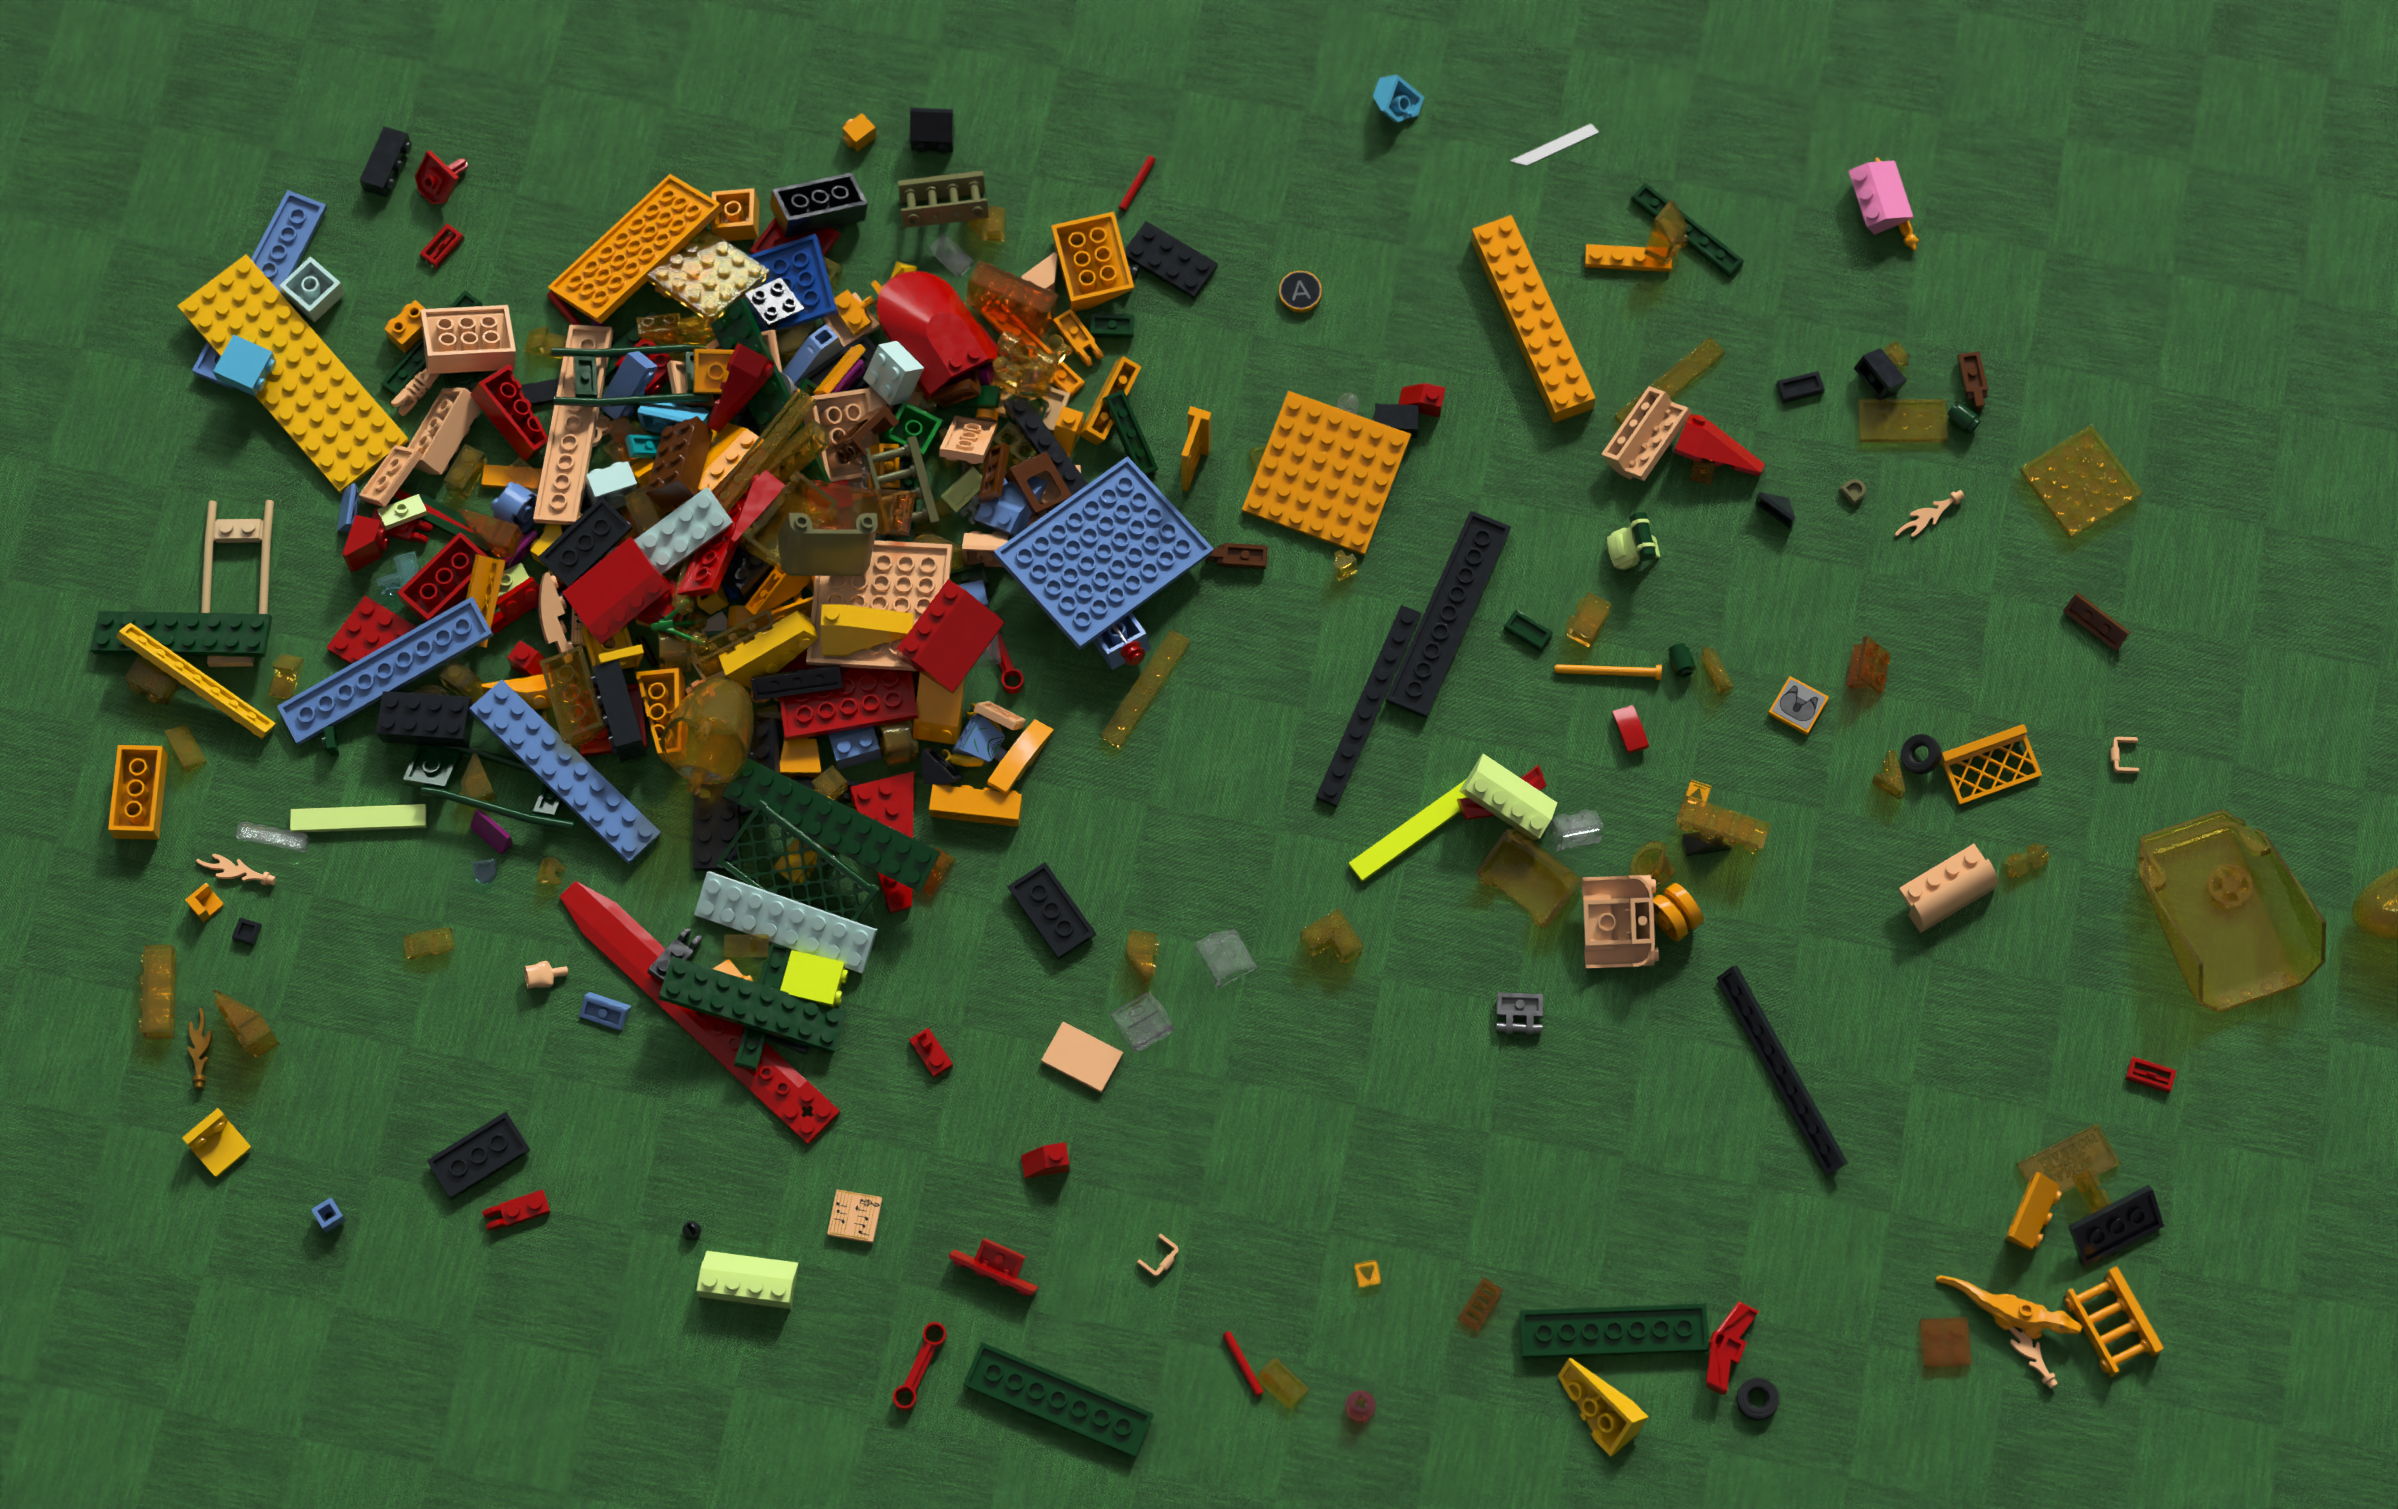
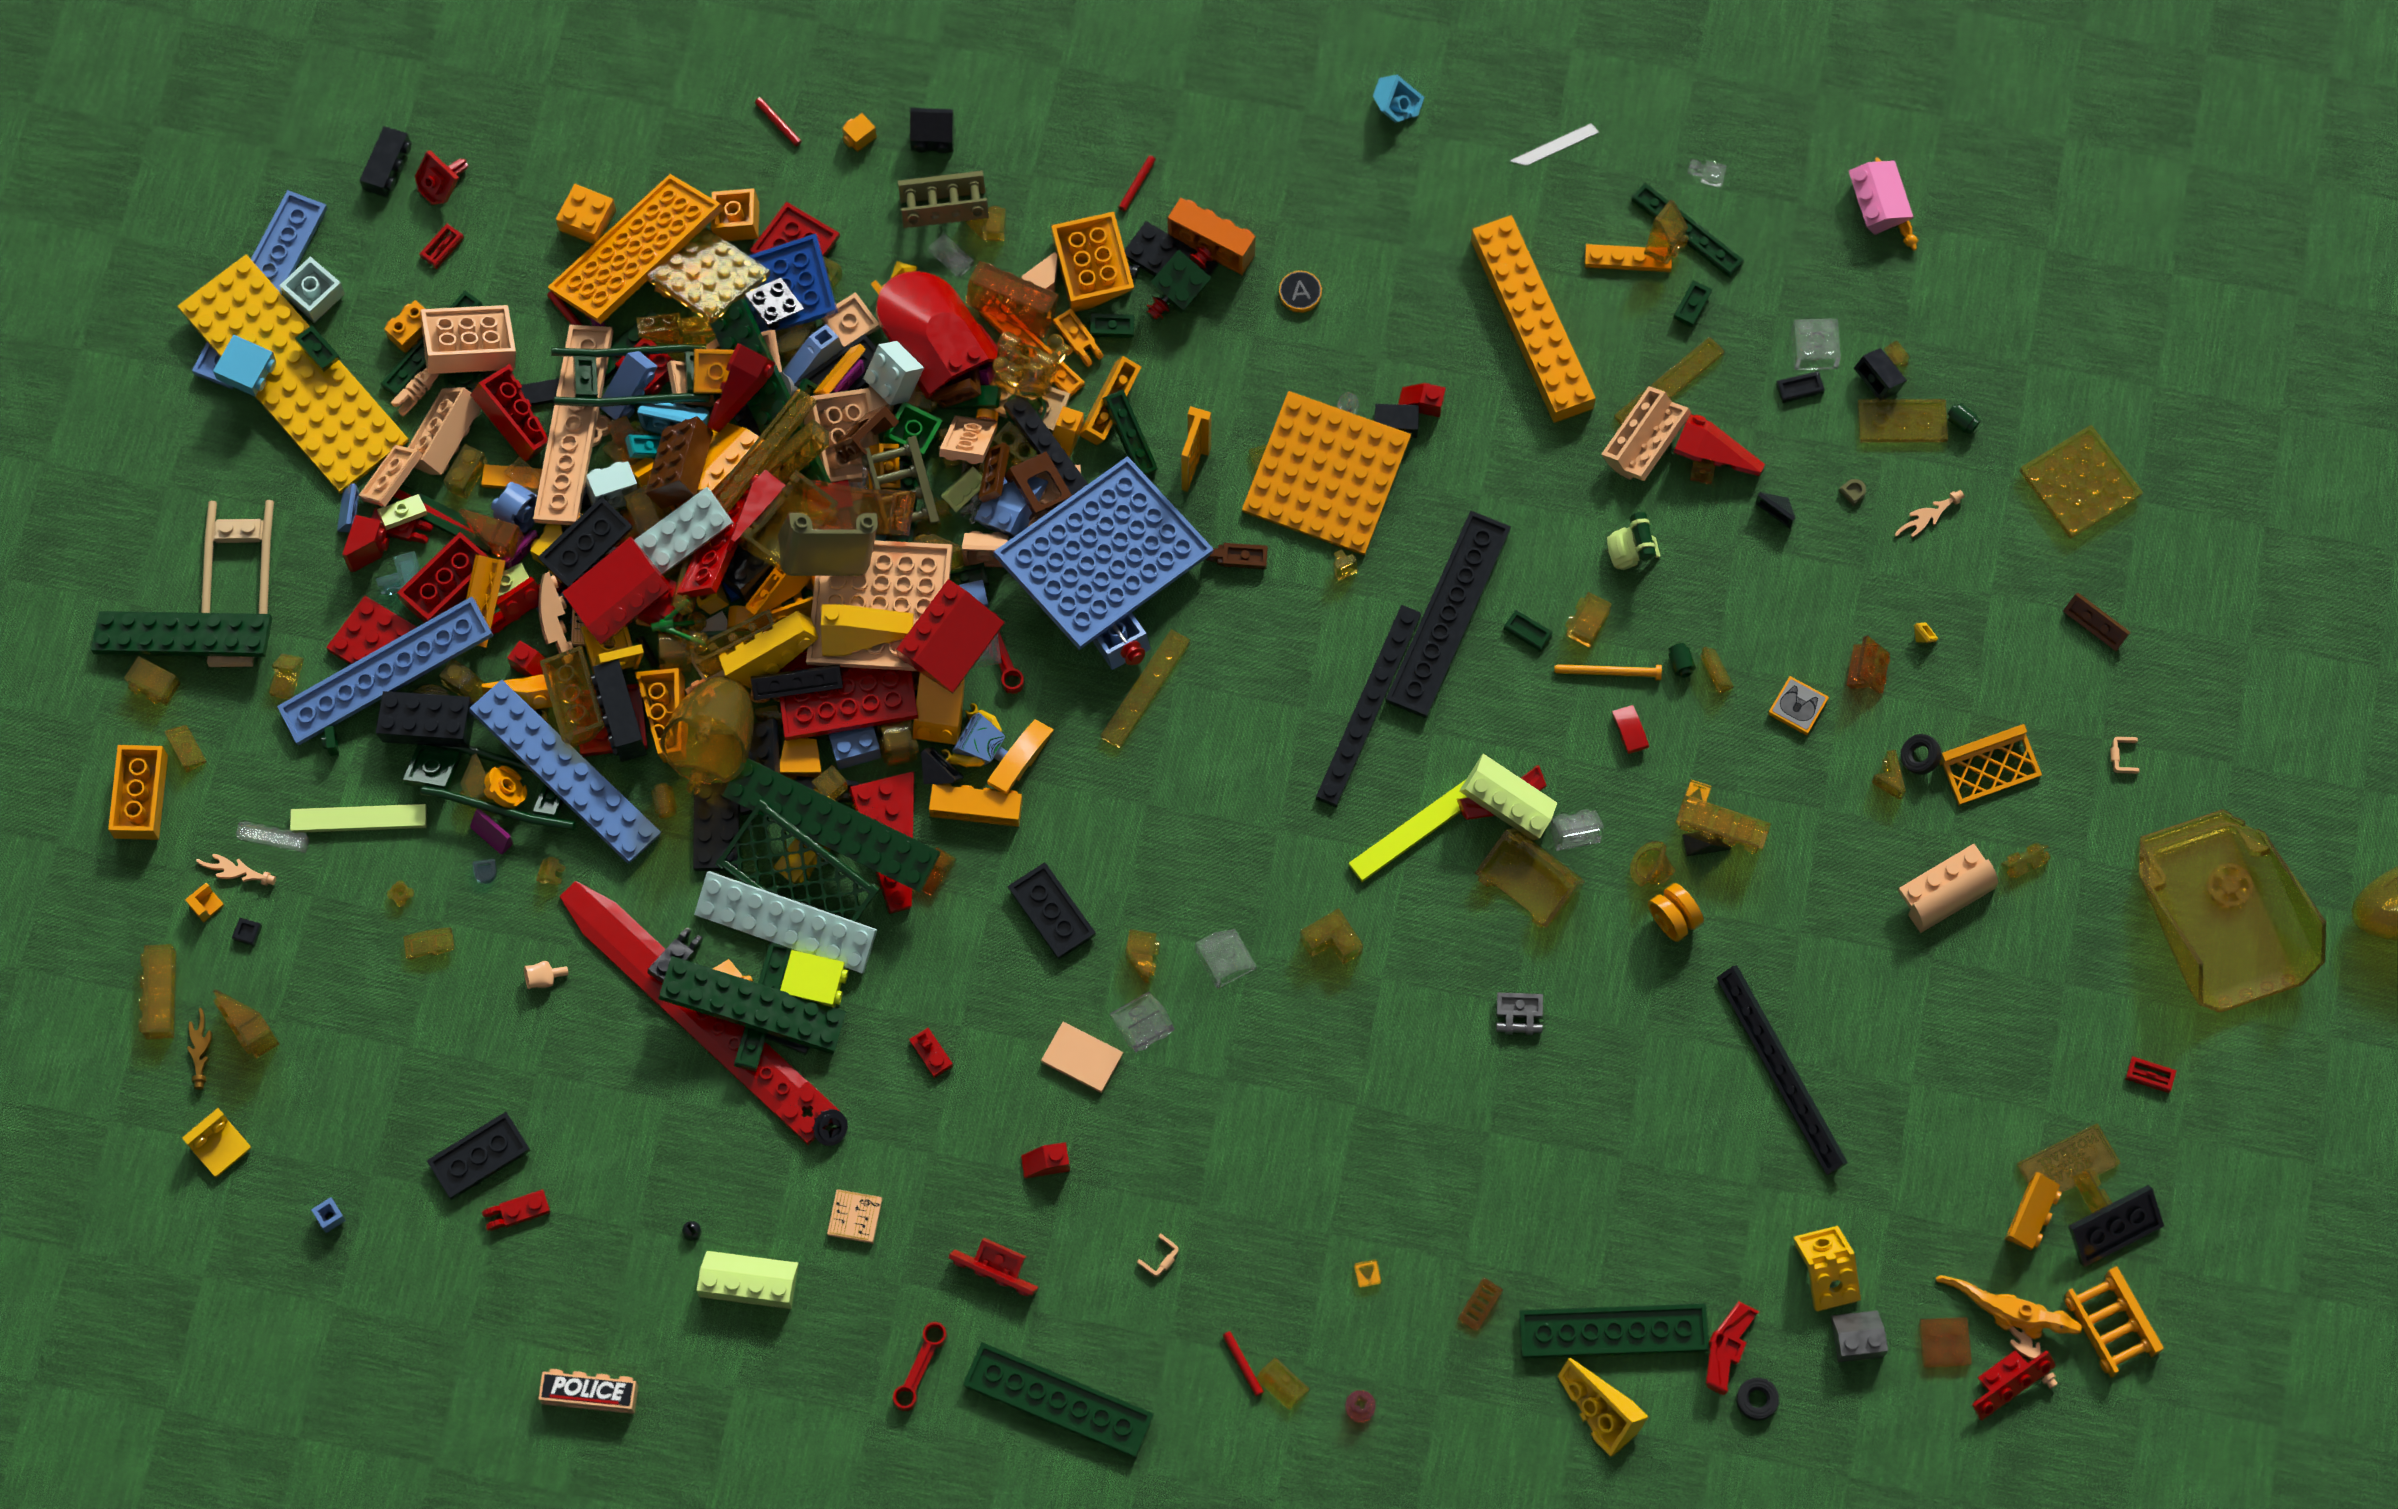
(195, 680): yellow plate -> none
(317, 348): none -> dark green plate
(400, 887): none -> clear yellow plate
(507, 797): none -> light orange plate
(541, 341): clear yellow slope -> none
(585, 214): none -> light orange brick
(588, 1392): none -> brick
(604, 1011): medium blue slope -> none
(664, 800): none -> clear yellow brick
(746, 946): clear yellow slope -> none
(778, 122): none -> red bar
(818, 205): black brick -> none
(835, 1134): none -> black gear
(853, 312): light orange plate -> none
(1000, 715): light nougat tile -> none
(1179, 282): none -> dark green brick
(1201, 227): none -> orange brick
(1619, 921): light nougat piece -> none
(1692, 303): none -> dark green plate
(1711, 173): none -> clear plate
(1815, 344): none -> clear brick
(1829, 1259): none -> yellow bracket
(1859, 1336): none -> flat silver slope
(1924, 633): none -> yellow slope
(1973, 378): reddish brown hinge -> none
(2009, 1379): none -> red bracket

